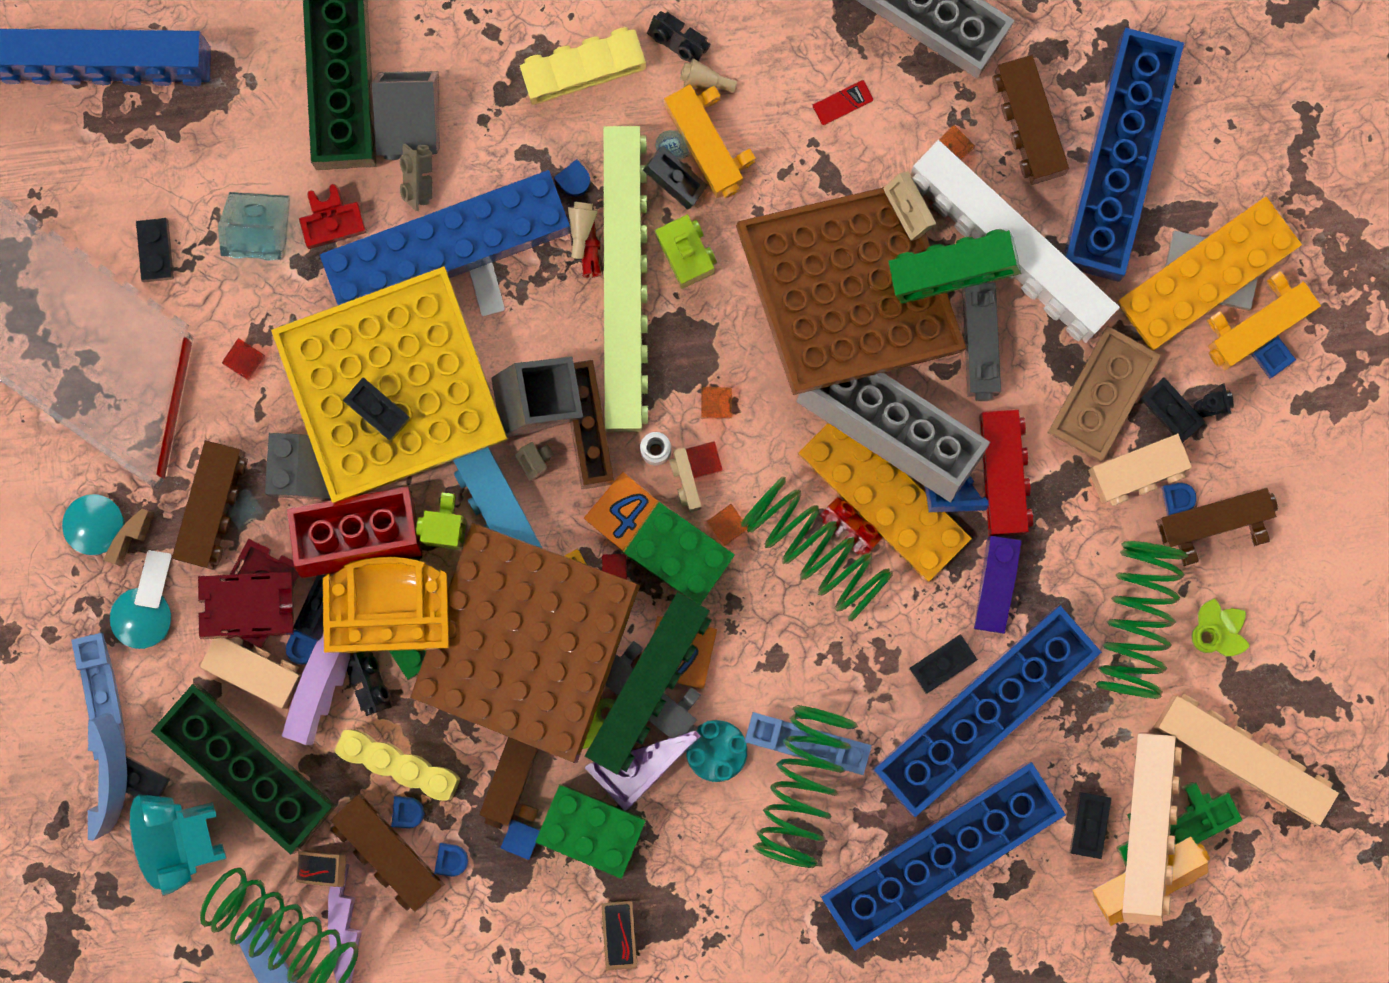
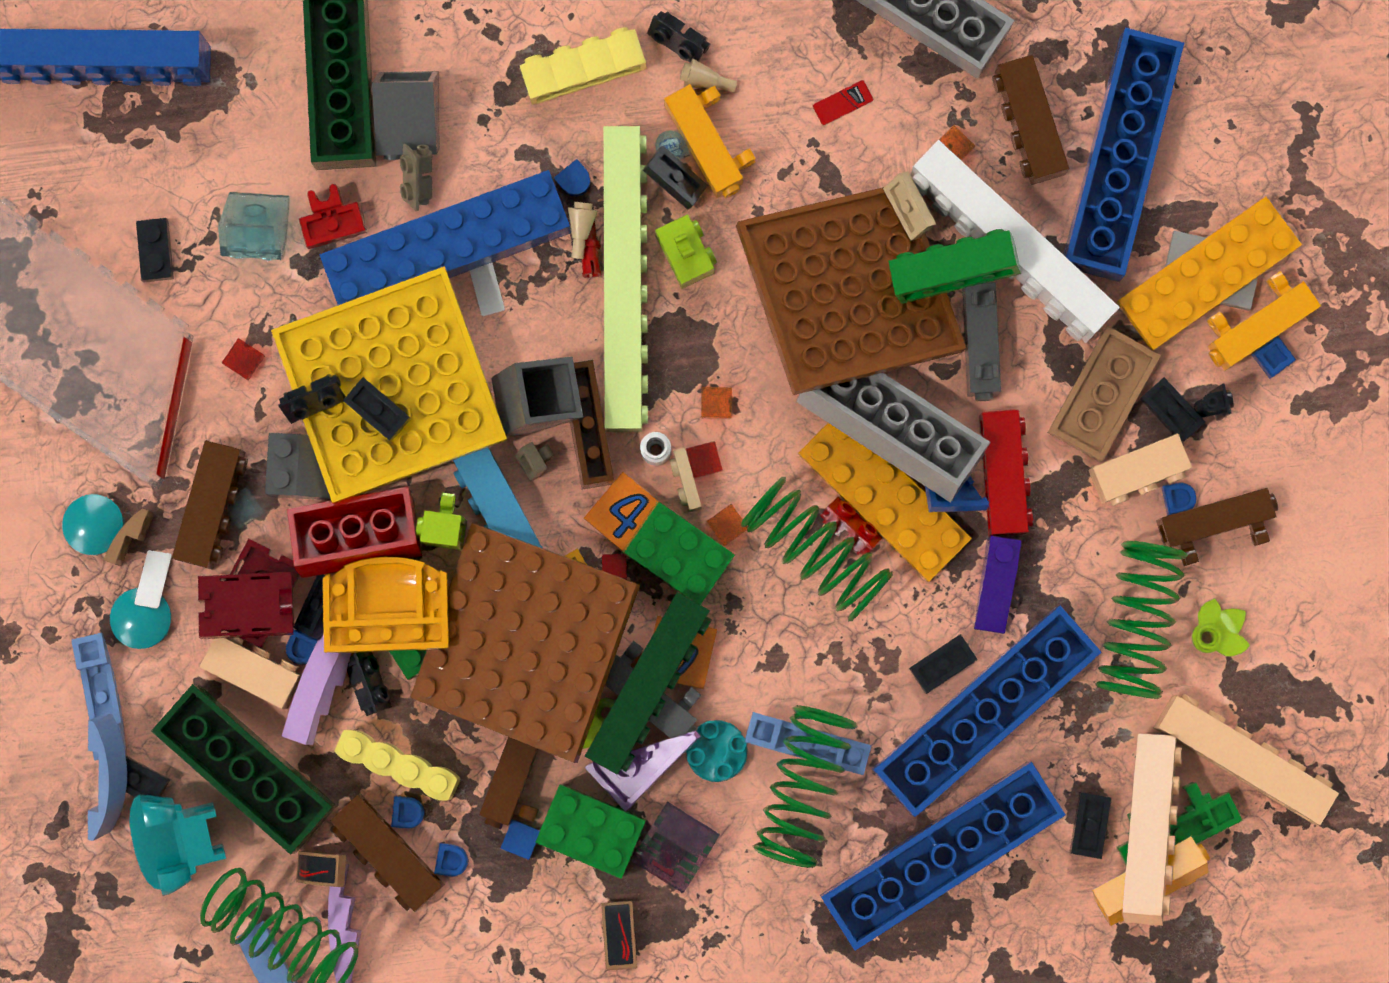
(300, 403): none -> black hinge
(675, 847): none -> slope

